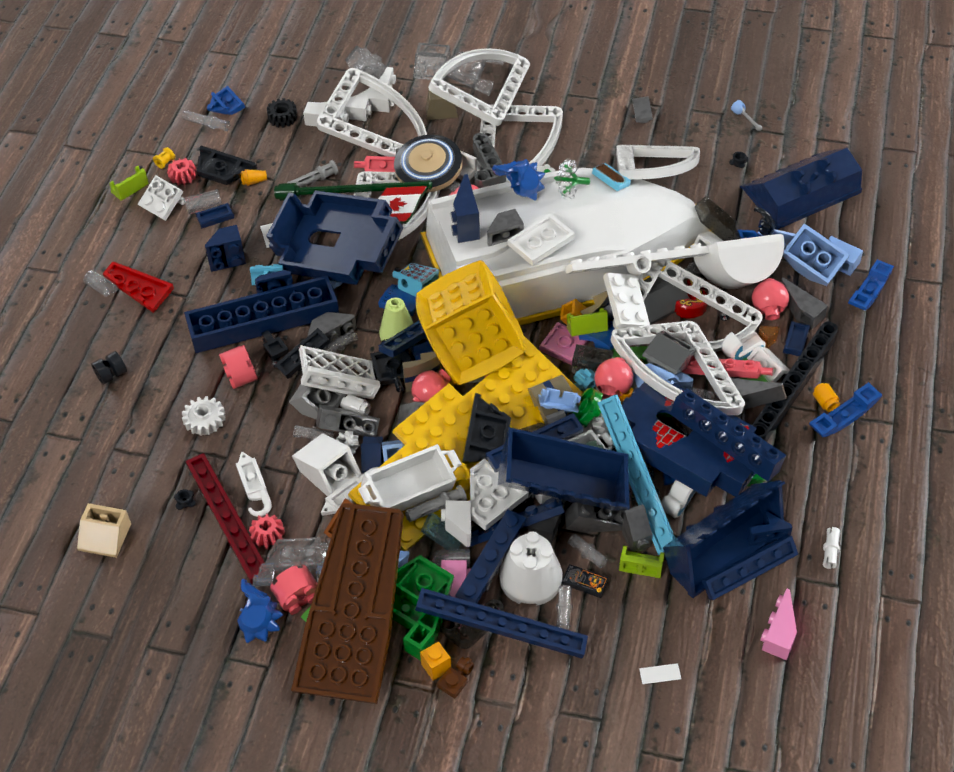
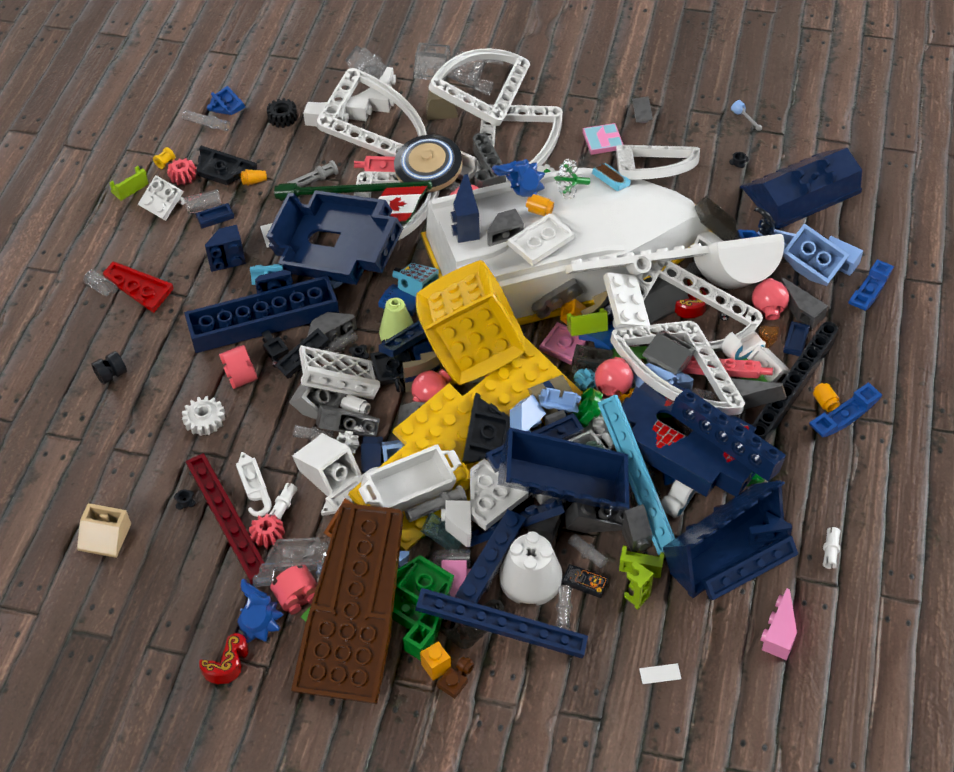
(230, 664): none -> red animal
(283, 501): none -> white pin
(359, 351): none -> black plate
(526, 414): none -> light blue slope
(539, 205): none -> light orange brick
(557, 298): none -> flat silver hinge
(602, 138): none -> tile
(640, 583): none -> lime hinge

